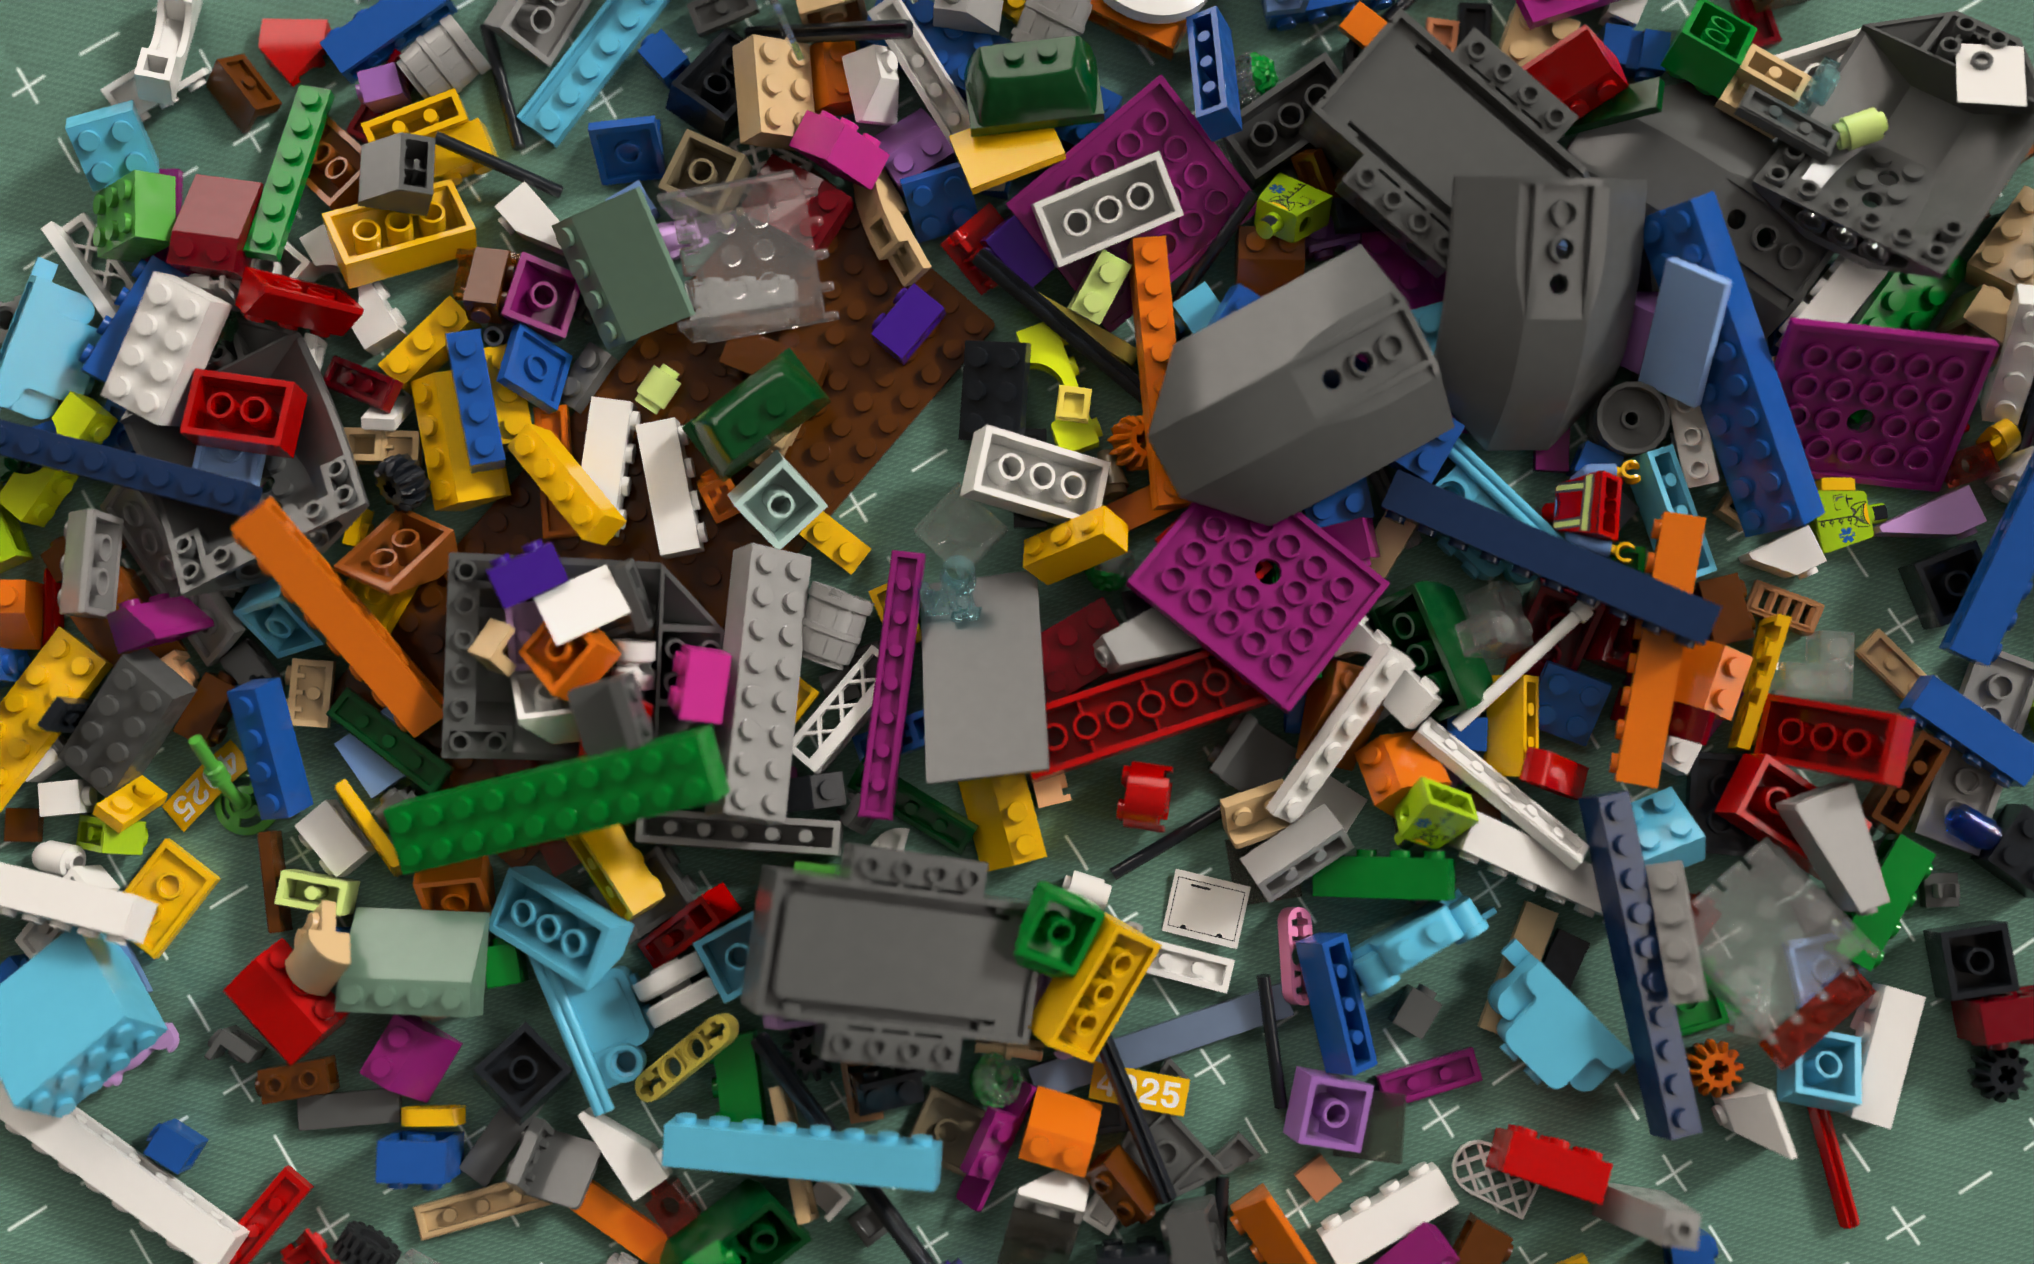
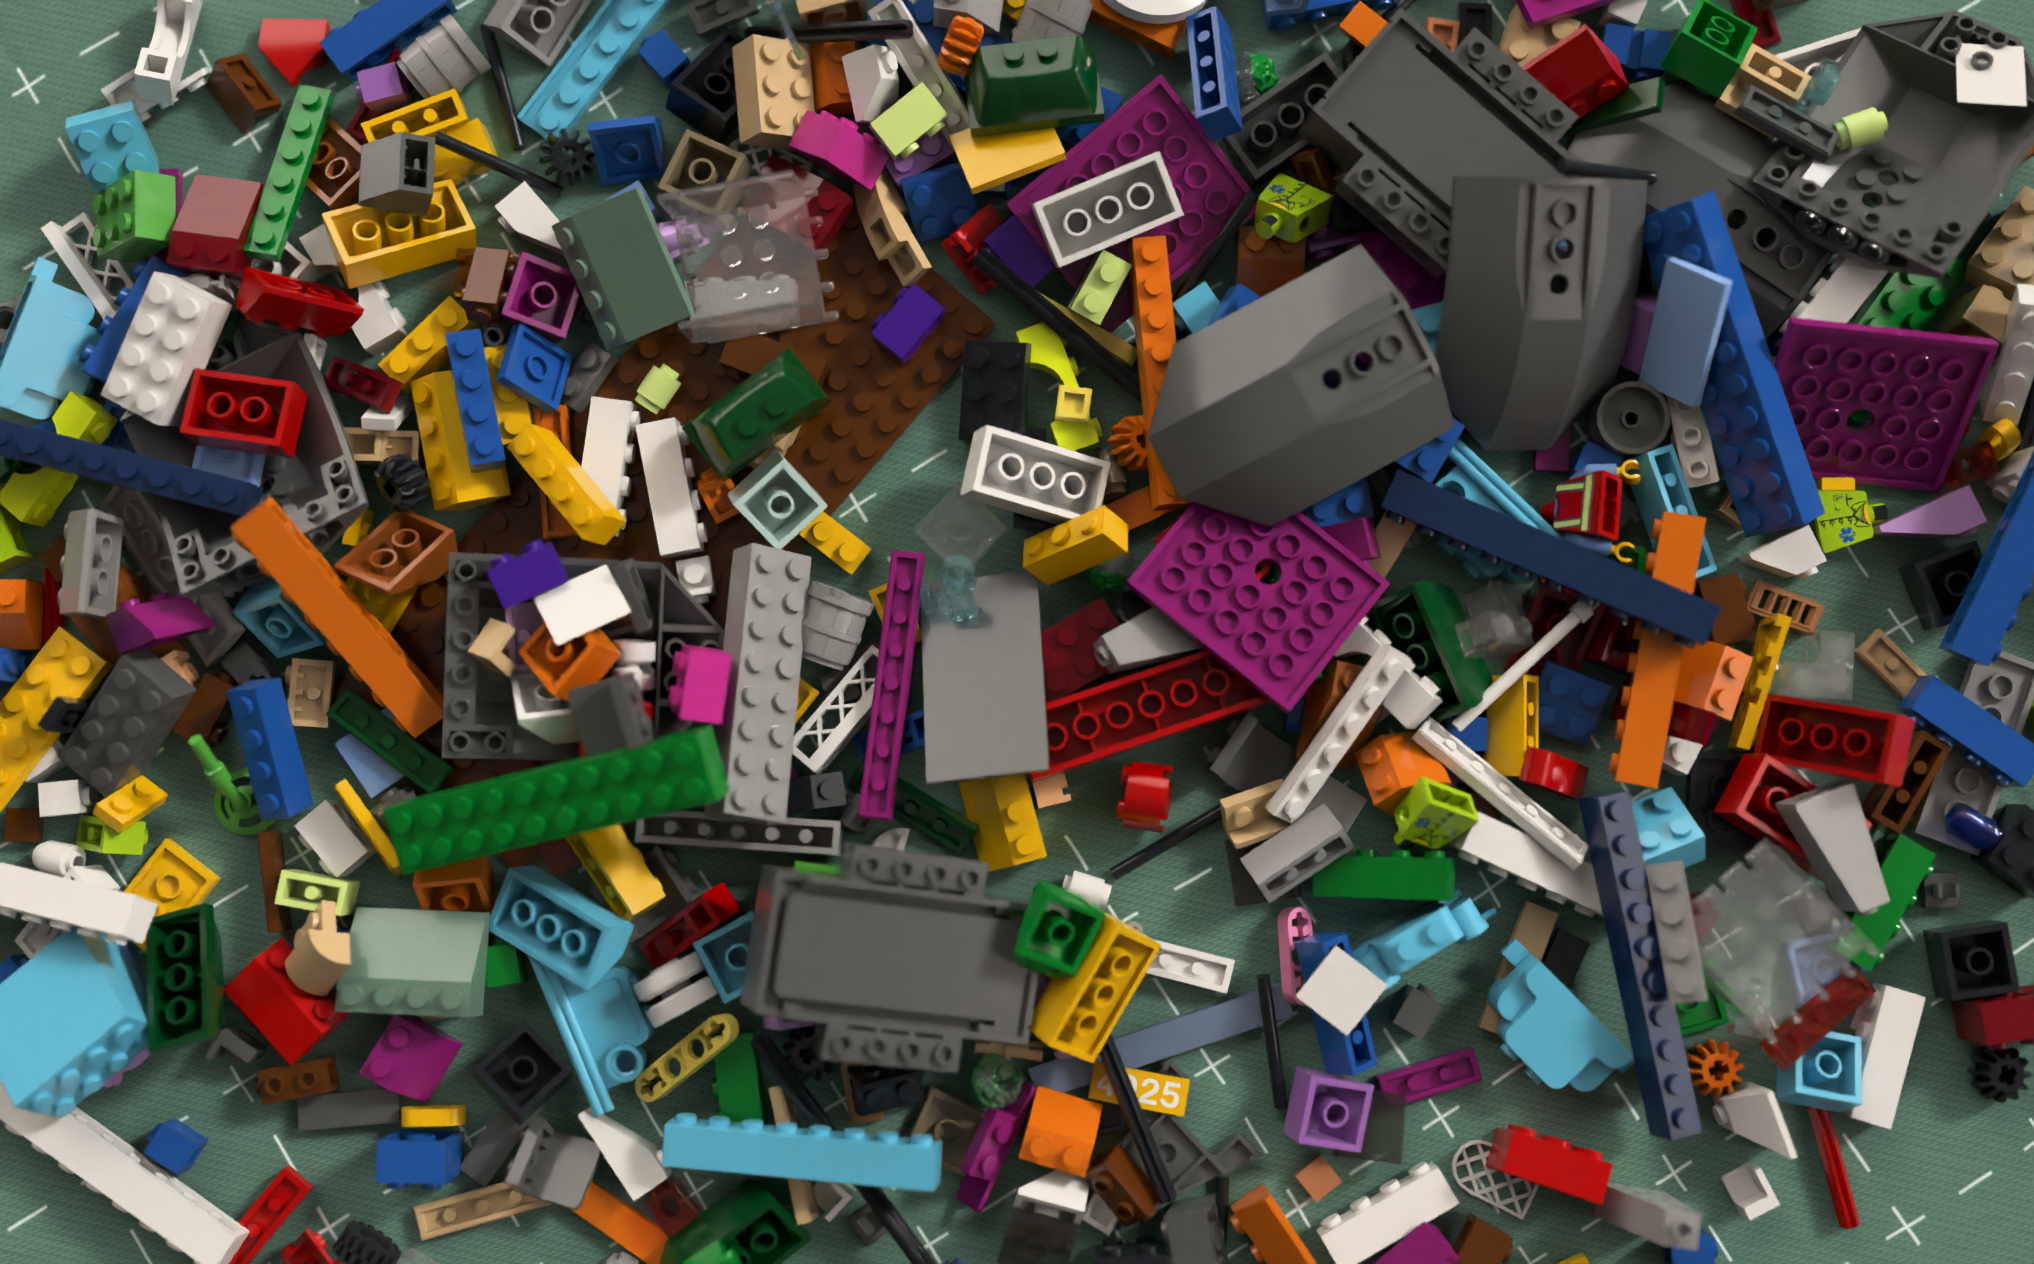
(184, 979): none -> dark green windscreen
(197, 791): yellow sticker -> none
(579, 160): none -> black gear
(697, 577): none -> white bracket
(908, 121): none -> yellowish green brick
(960, 45): none -> orange gear
(1206, 908): white sticker -> none
(1341, 990): none -> white sticker
(1603, 171): none -> black bar
(1749, 1191): none -> white panel

